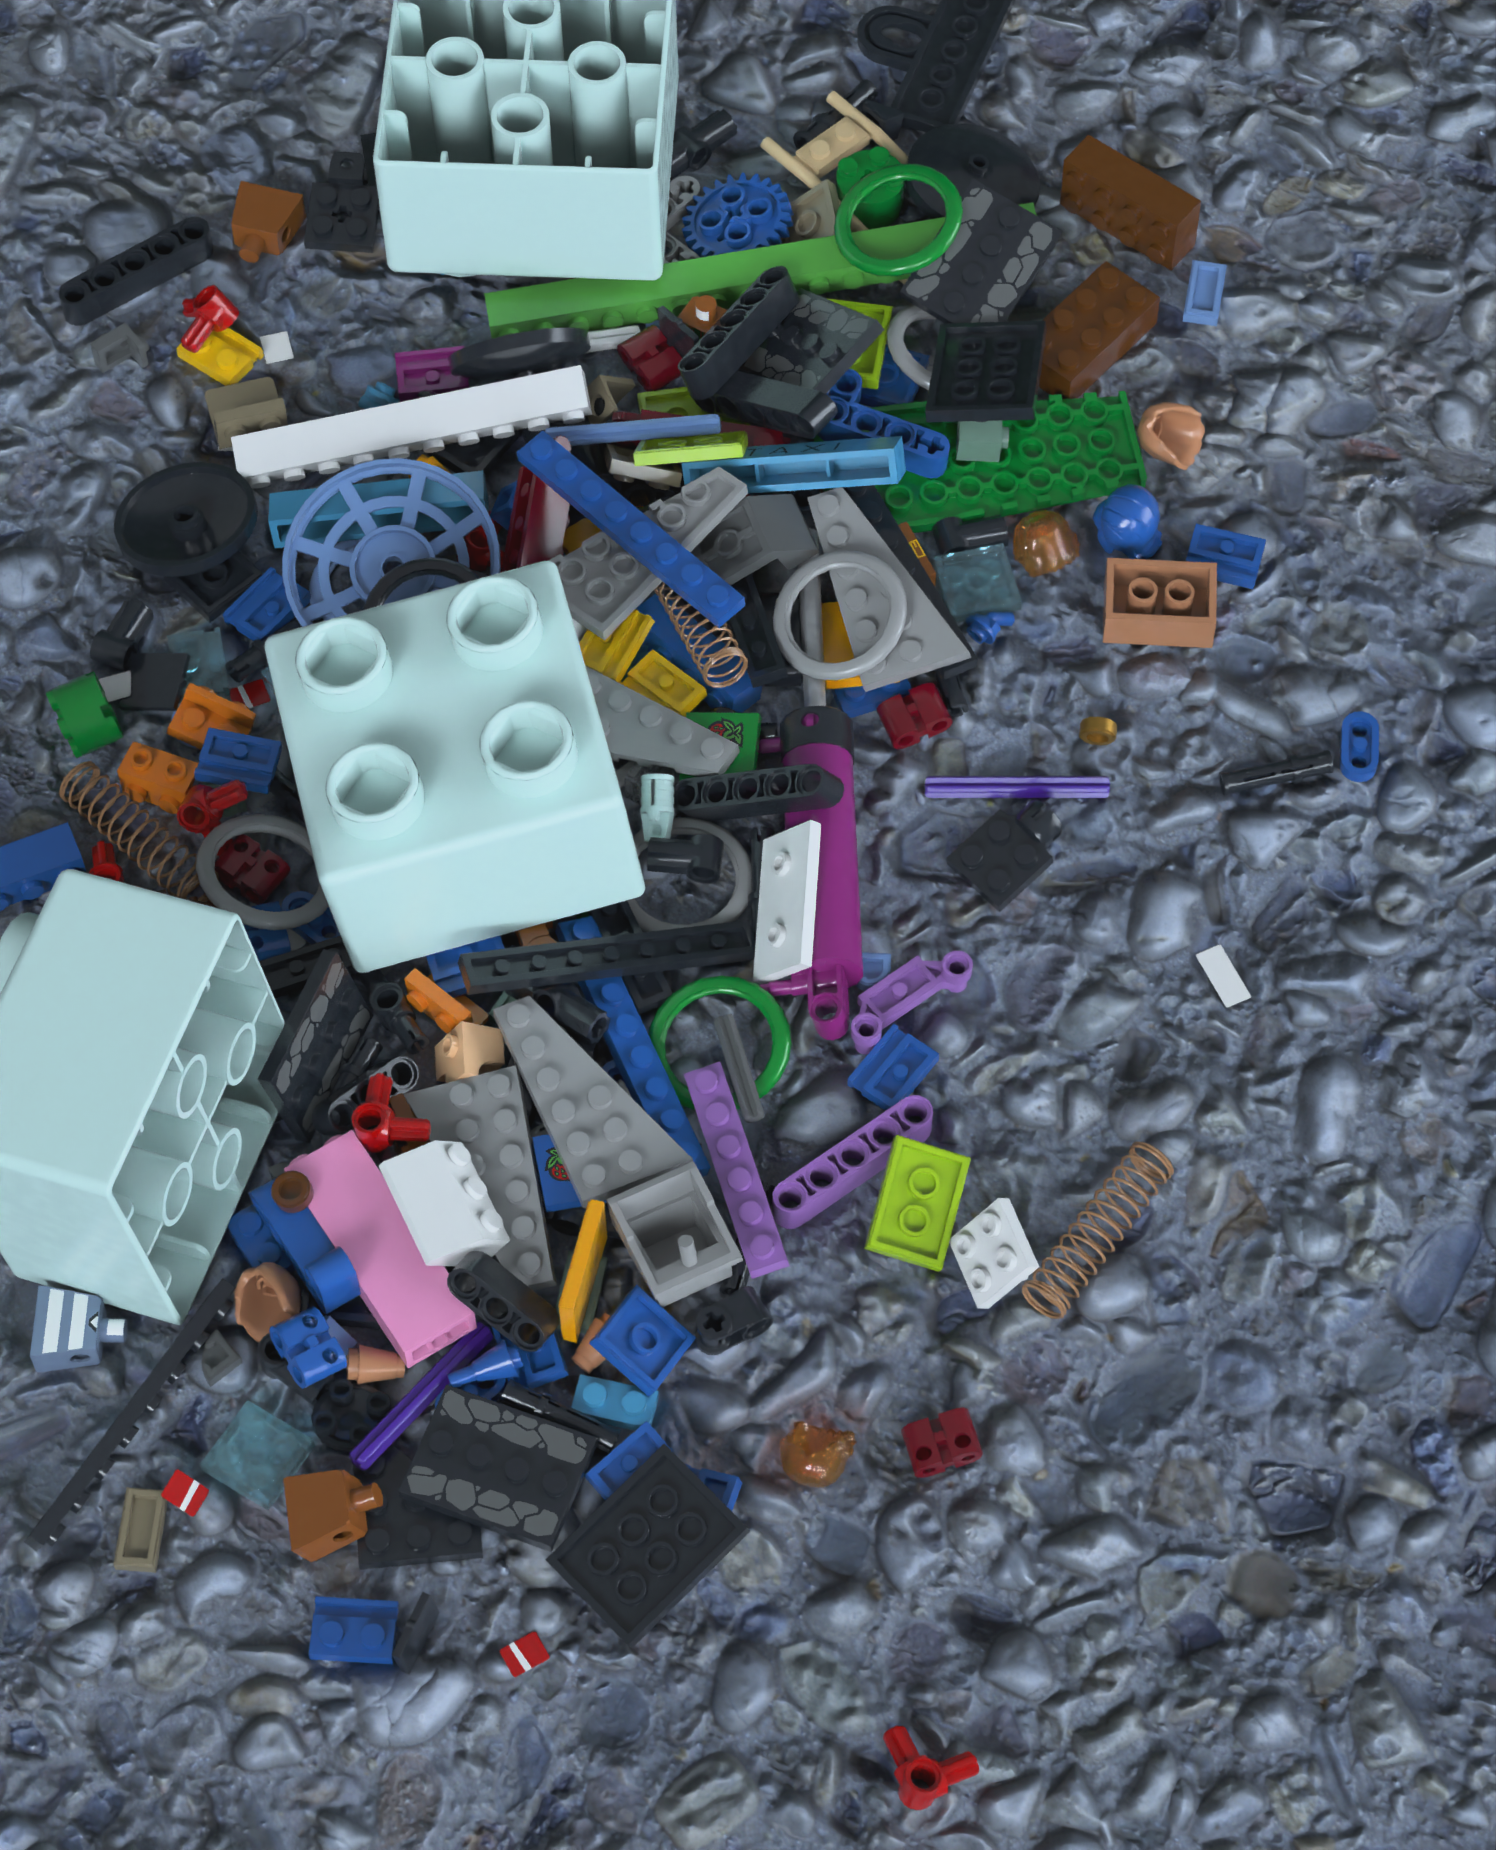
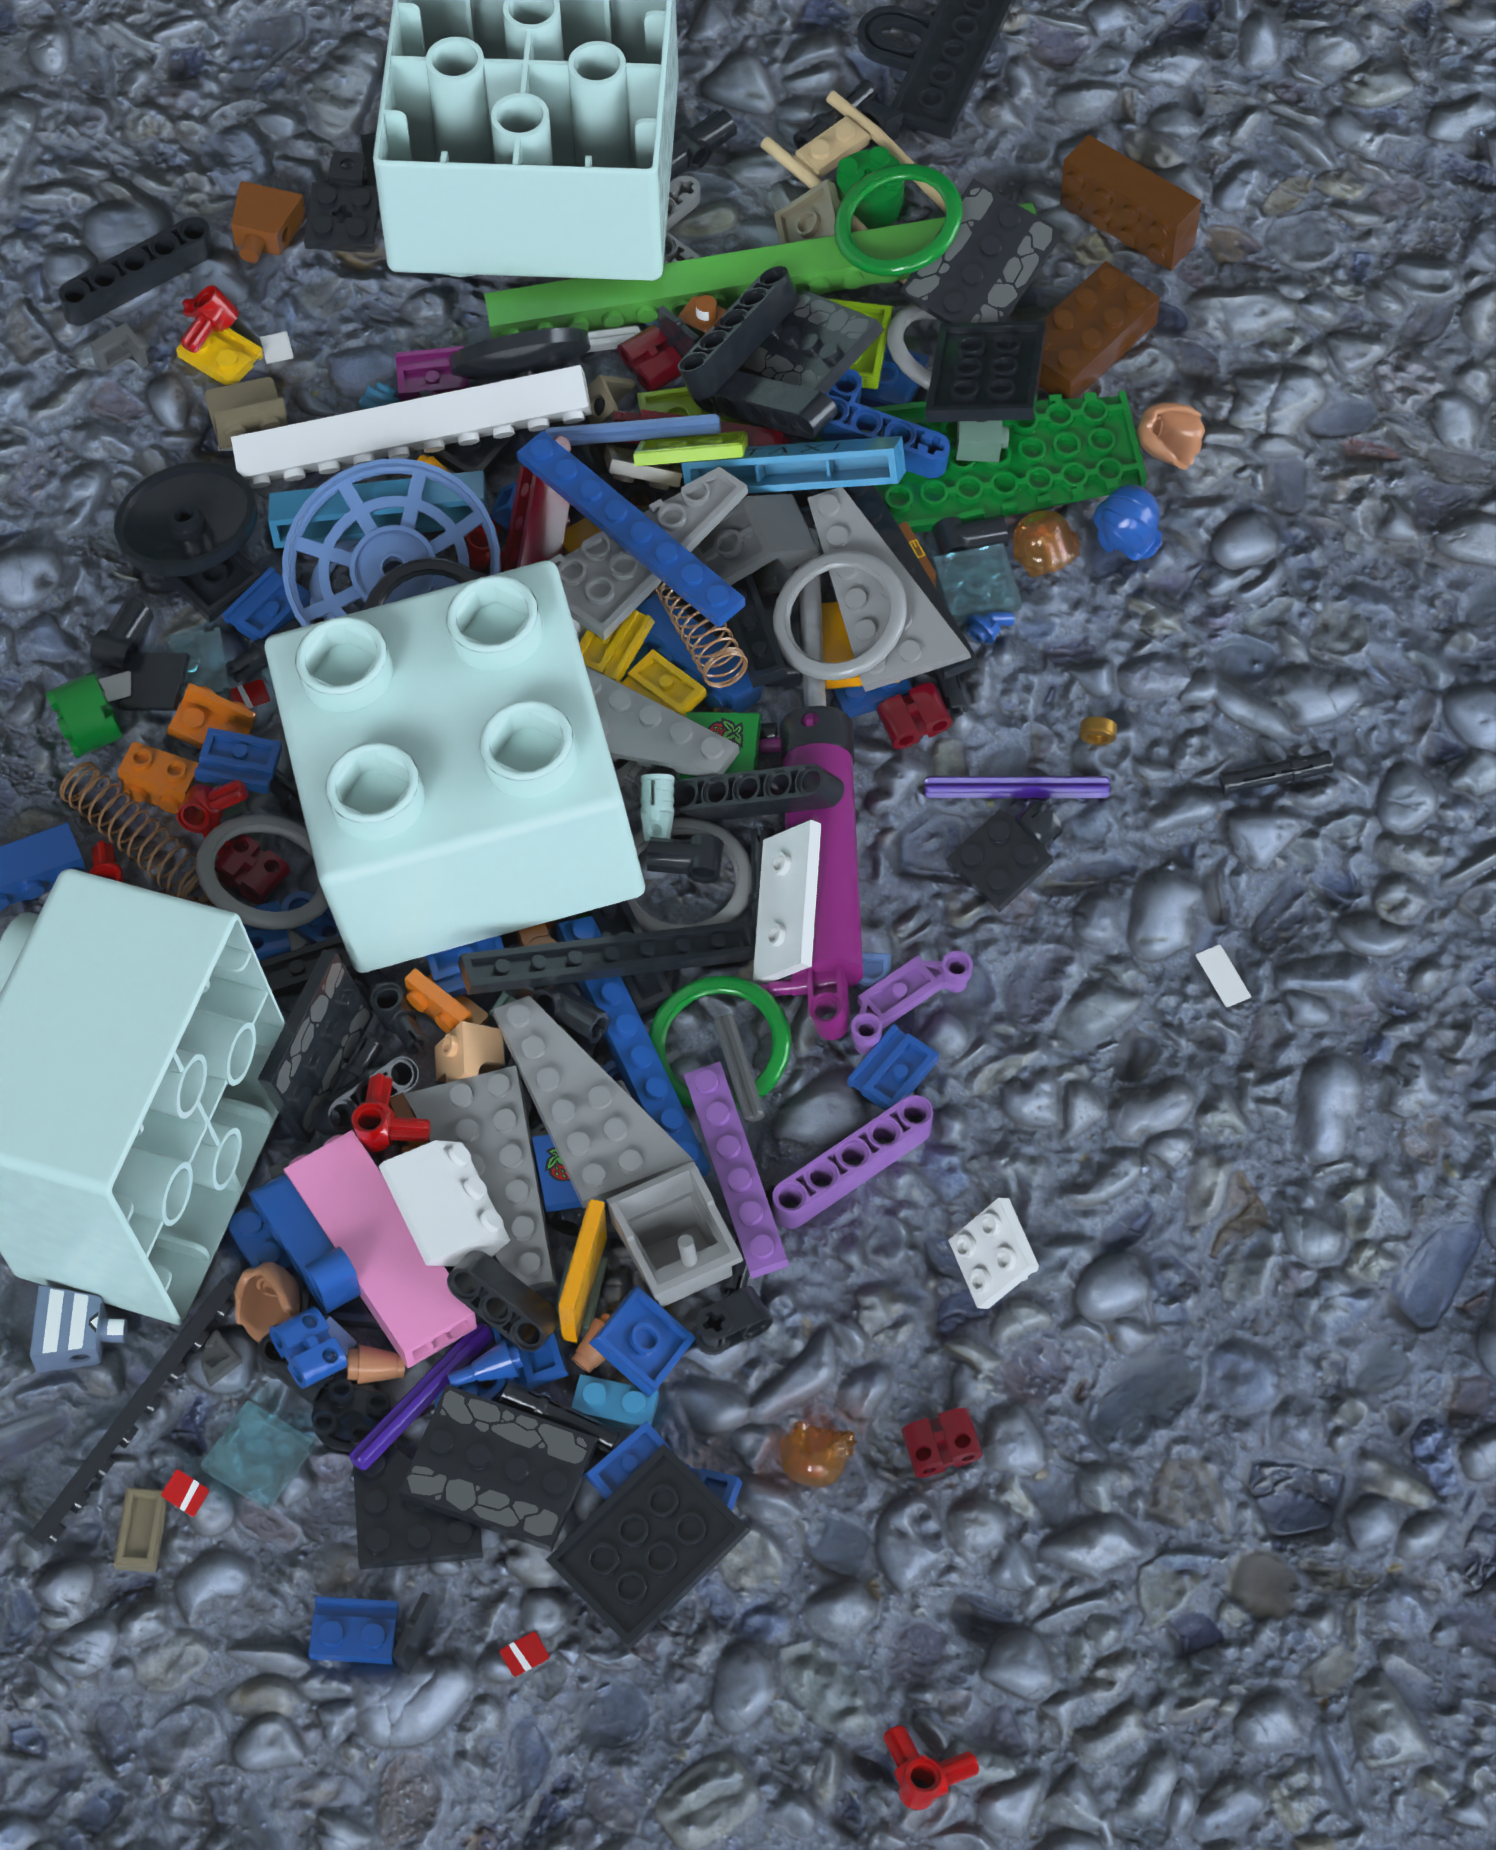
(292, 1191): reddish brown tile -> none
(327, 1511): dark orange torso -> none
(737, 217): blue gear -> none
(917, 1203): lime tile -> none
(970, 153): black dish -> none
(1141, 1166): medium nougat piece -> none
(1160, 602): nougat brick -> none
(1204, 293): medium blue tile -> none
(1236, 554): blue plate -> none
(1359, 749): blue plate -> none

